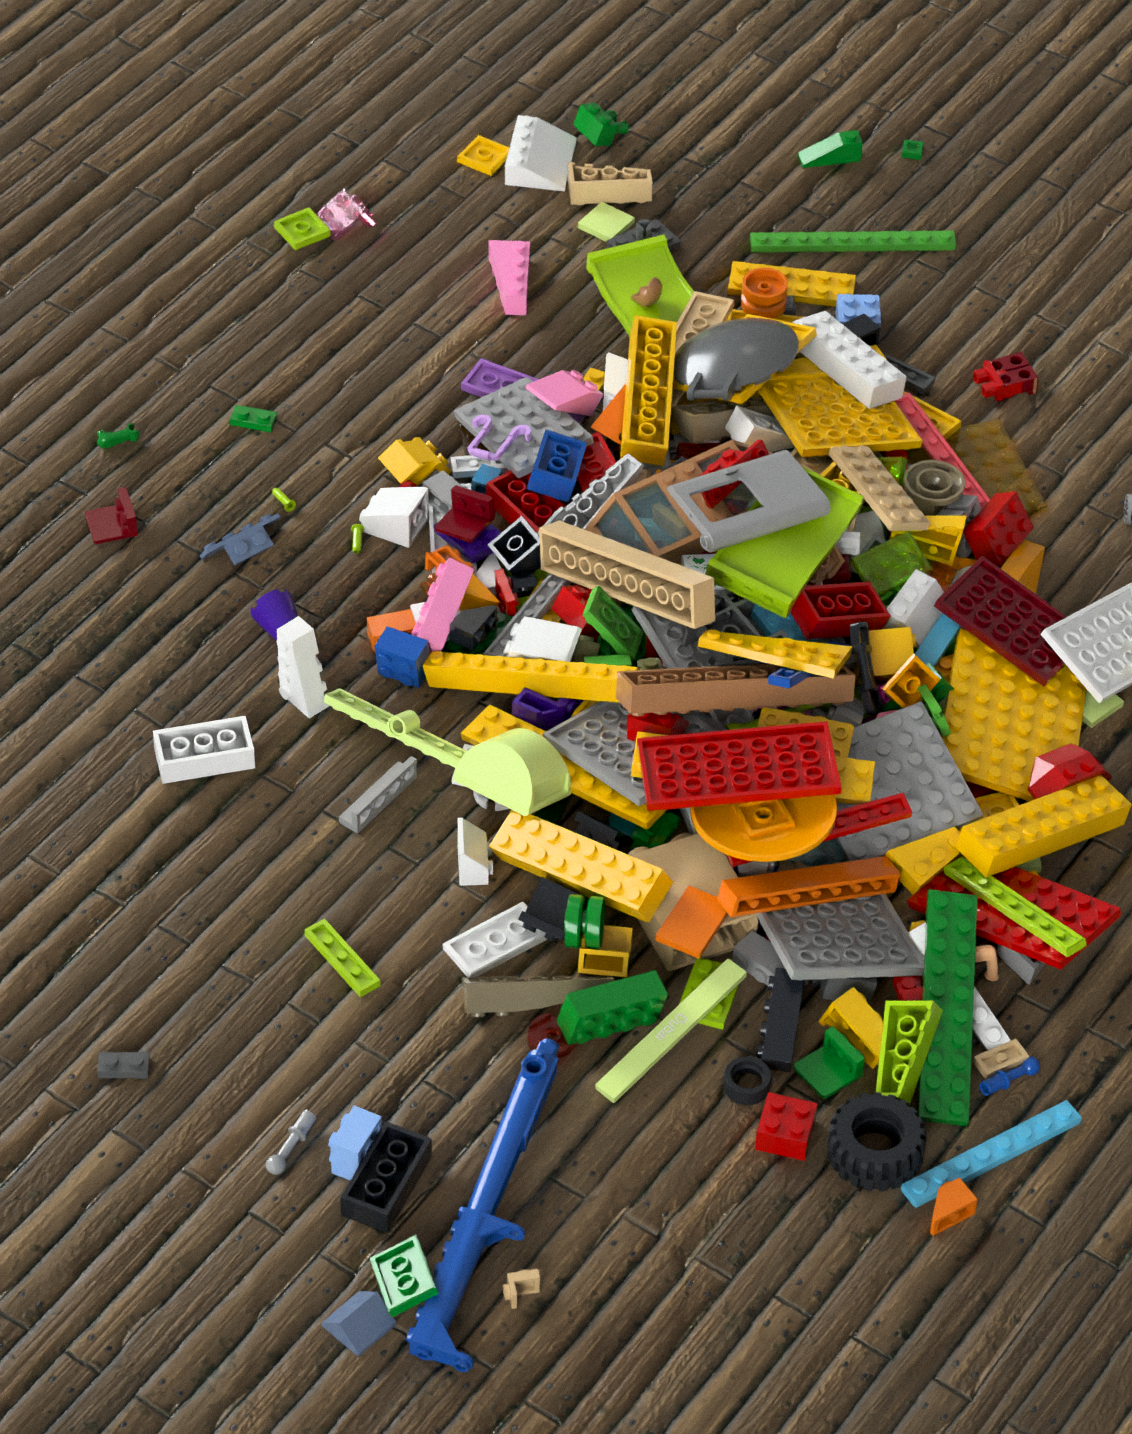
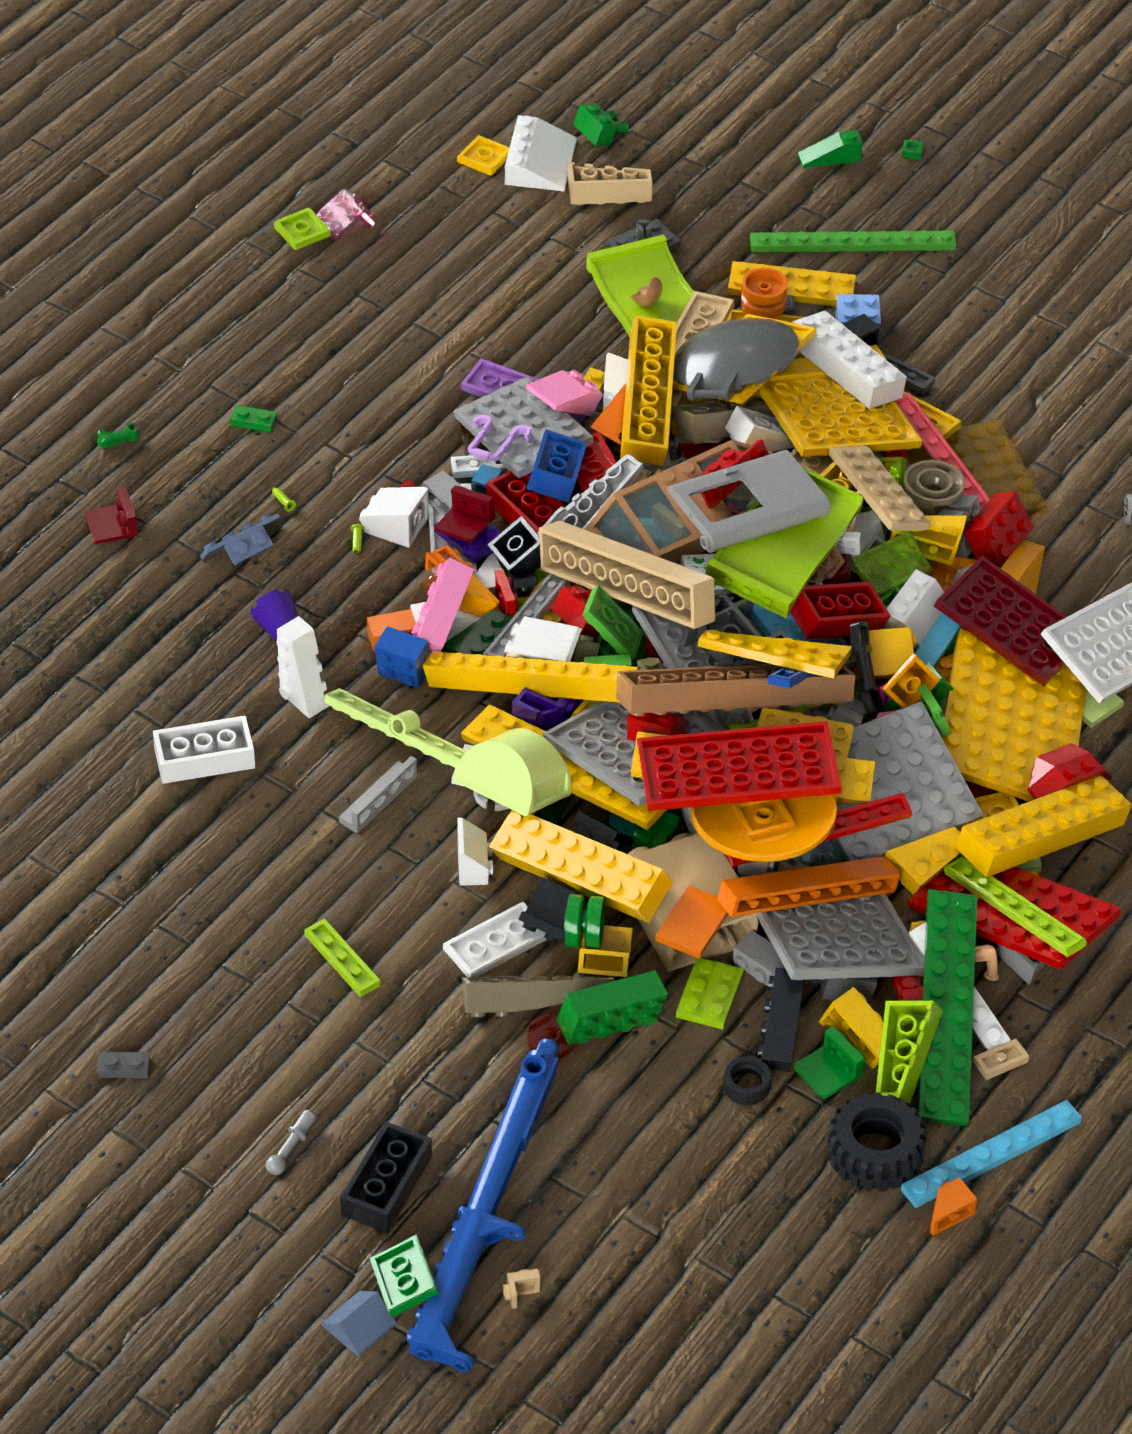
(353, 1141): light blue brick -> none
(413, 460): yellow piece -> none
(473, 625): black slope -> none
(511, 270): bright pink wedge -> none
(606, 222): yellowish green tile -> none
(670, 1030): yellowish green tile -> none
(786, 1126): red brick -> none
(1002, 1080): blue pin -> none
(1006, 377): hips -> none

